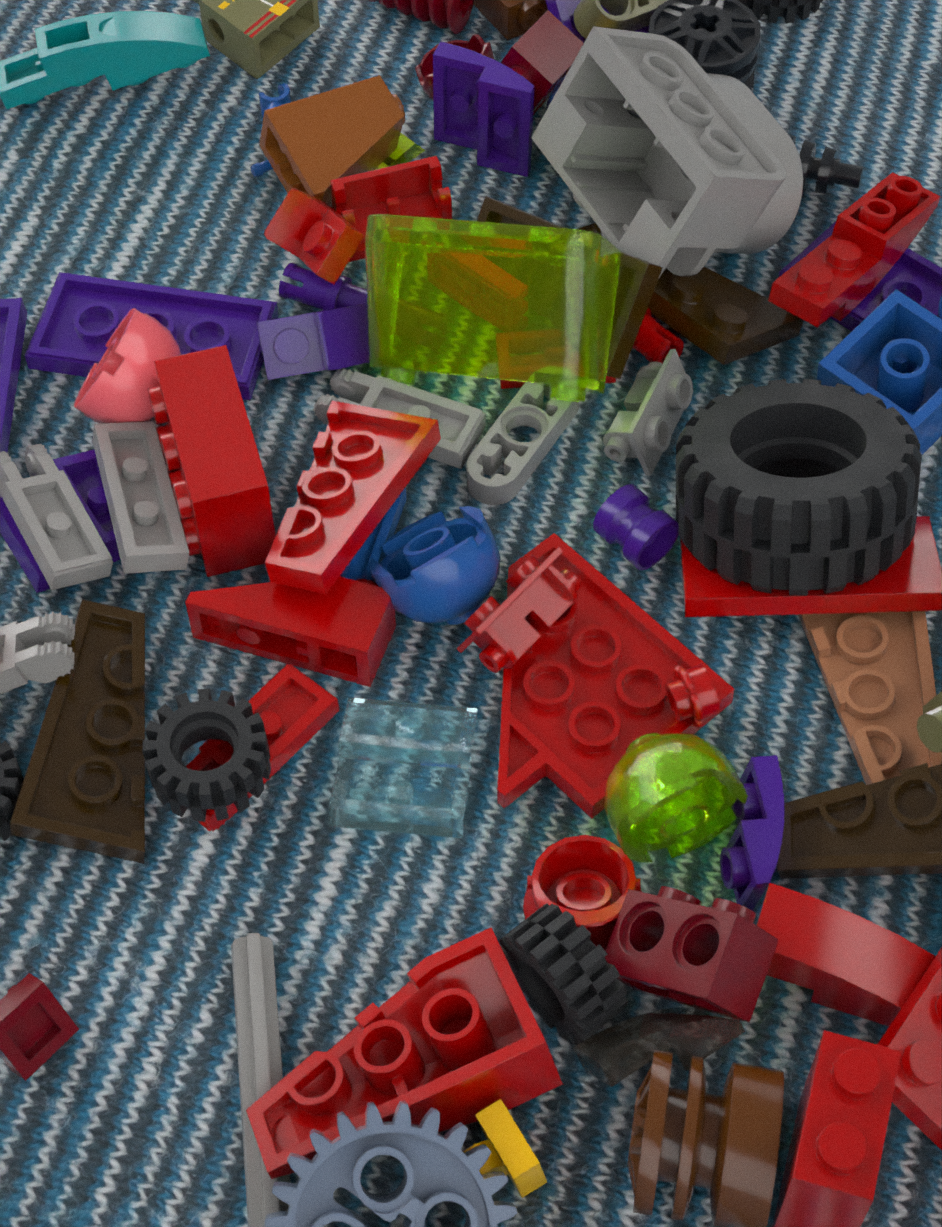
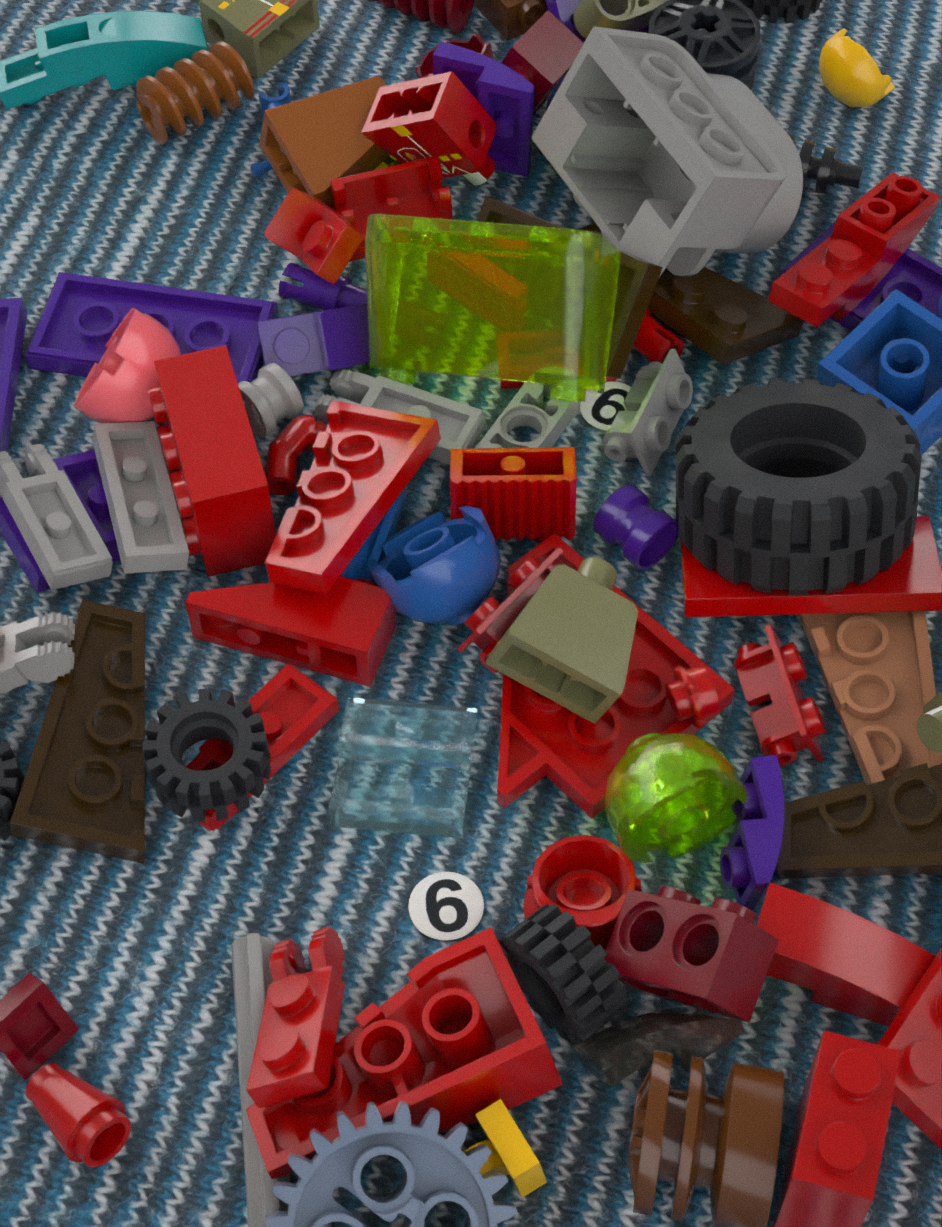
(79, 1115): none -> red cone
(191, 87): none -> dark orange piece
(270, 399): none -> light grey wheel
(285, 450): none -> red arm
(298, 1020): none -> red hinge
(434, 119): none -> red torso
(446, 906): none -> white sticker
(517, 490): none -> red brick
(572, 639): none -> olive torso
(602, 409): none -> sticker
(791, 720): none -> red hinge
(851, 72): none -> yellow hair

